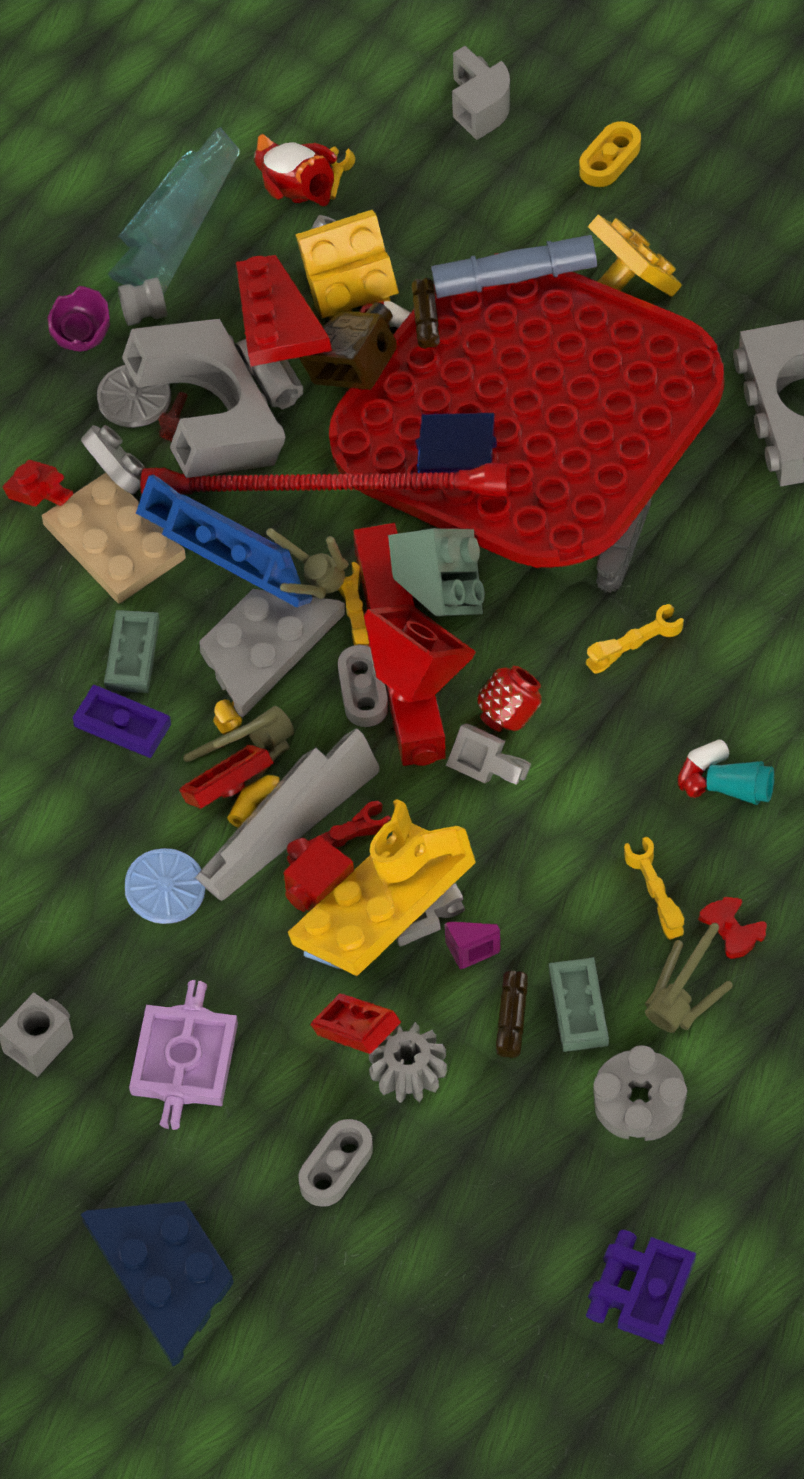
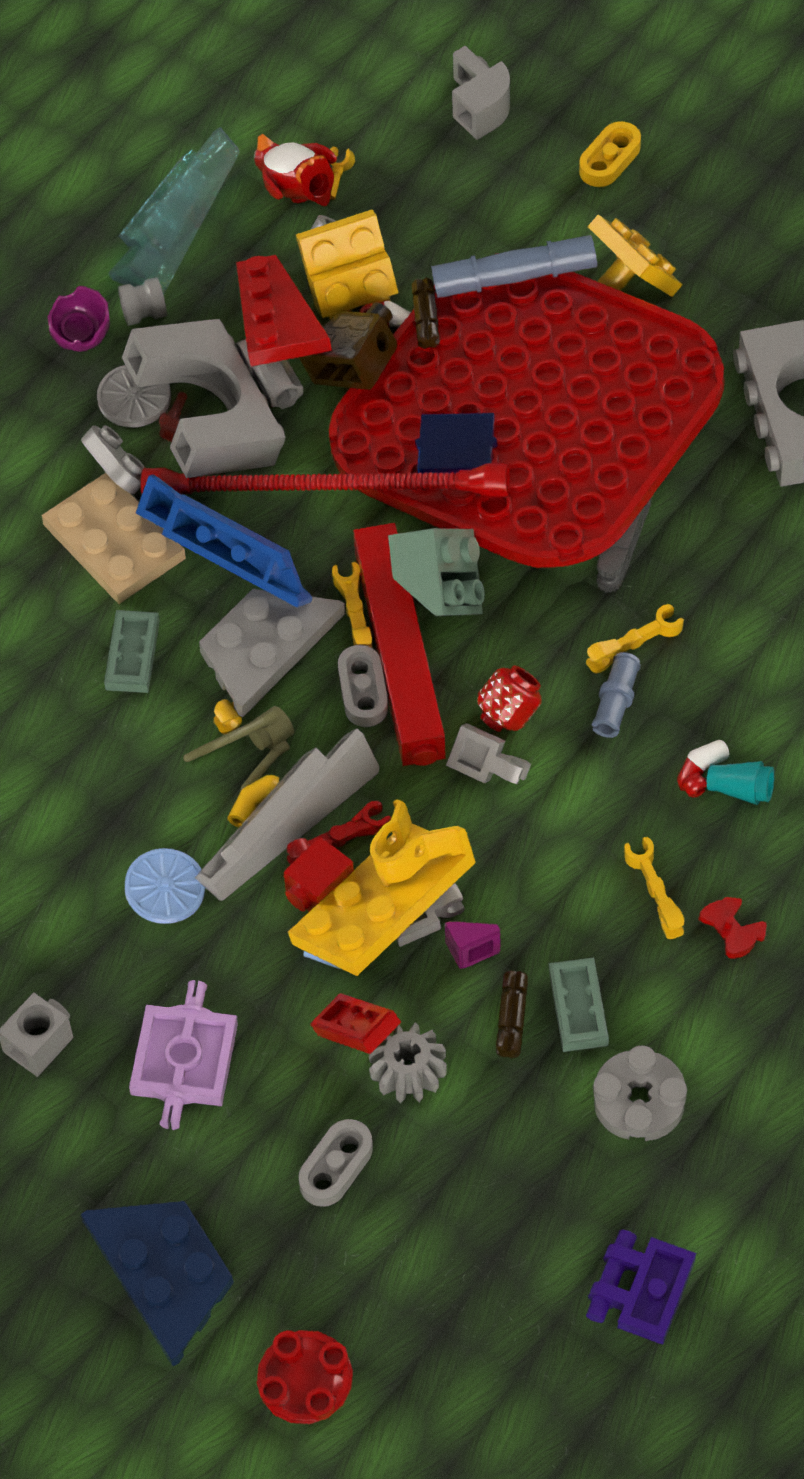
(36, 482): red plate -> none
(121, 721): dark purple plate -> none
(226, 777): red plate -> none
(304, 1376): none -> red dish
(320, 570): olive plant -> none
(413, 652): red slope -> none
(616, 695): none -> sand blue pin
(670, 1006): olive plant -> none

